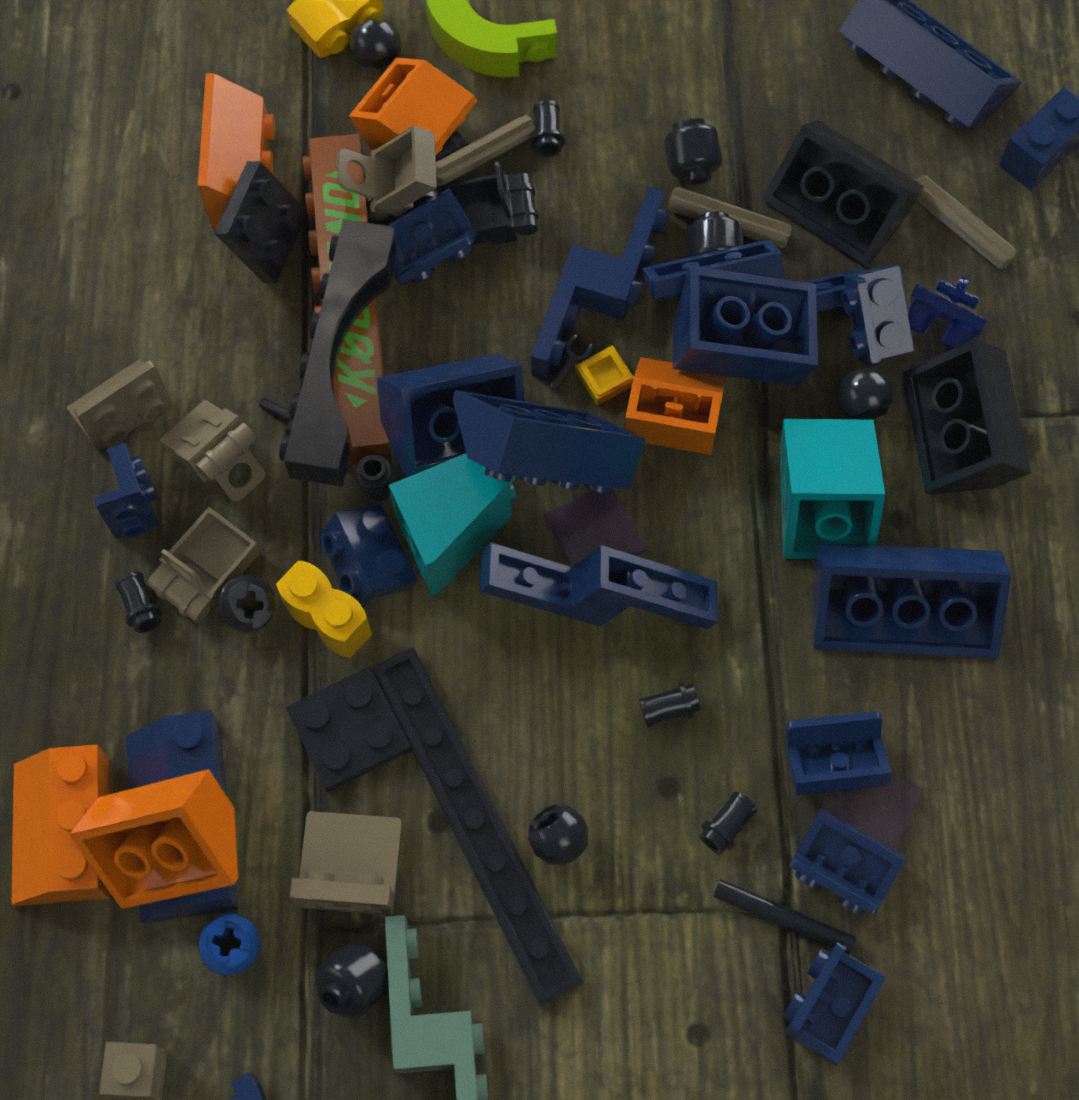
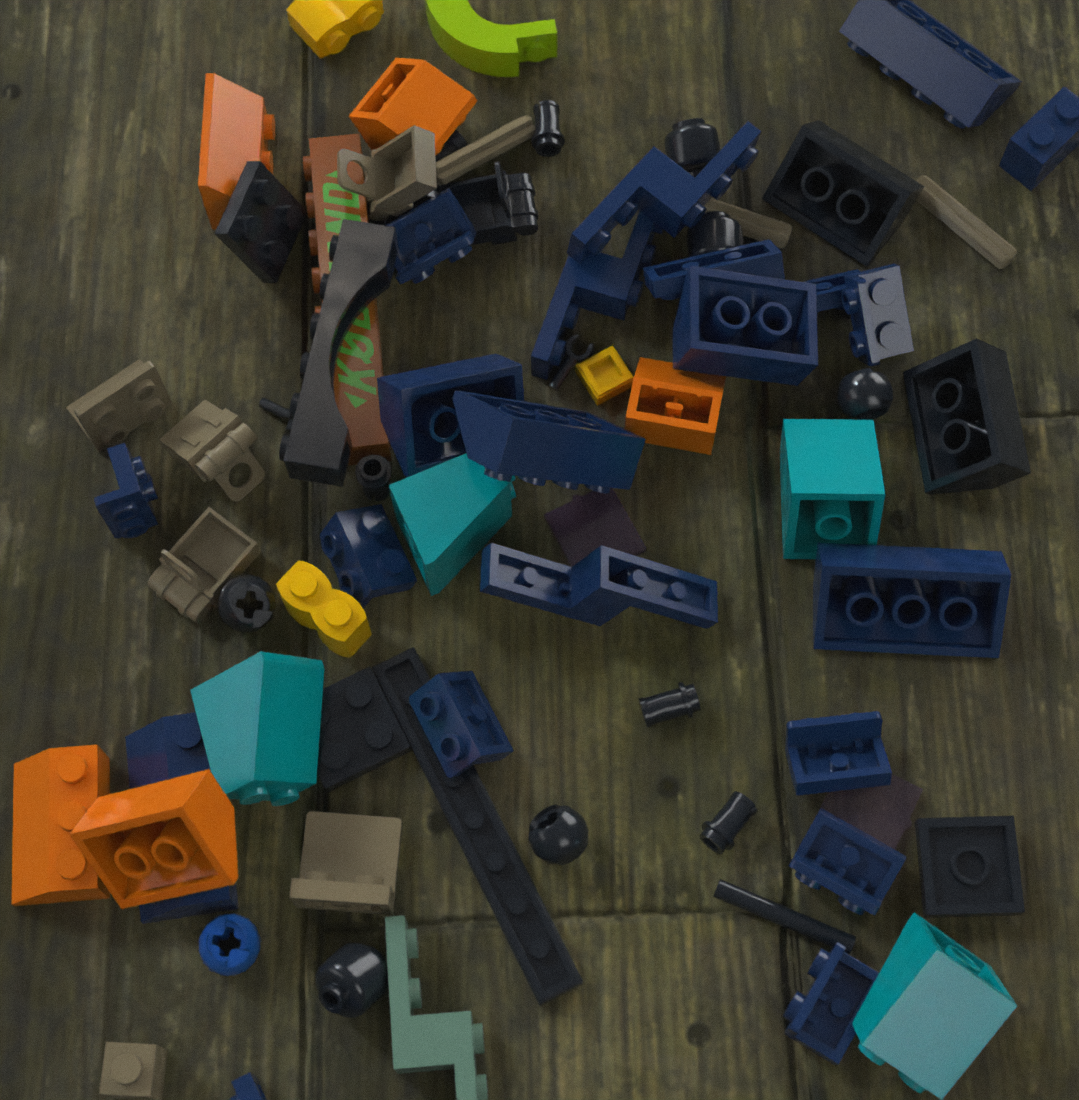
(142, 612): black pin -> none
(263, 726): none -> teal slope
(375, 43): black piece -> none
(459, 722): none -> dark blue bracket
(664, 193): none -> dark blue bracket
(929, 305): clear blue hips -> none
(931, 1009): none -> teal slope
(969, 867): none -> black plate

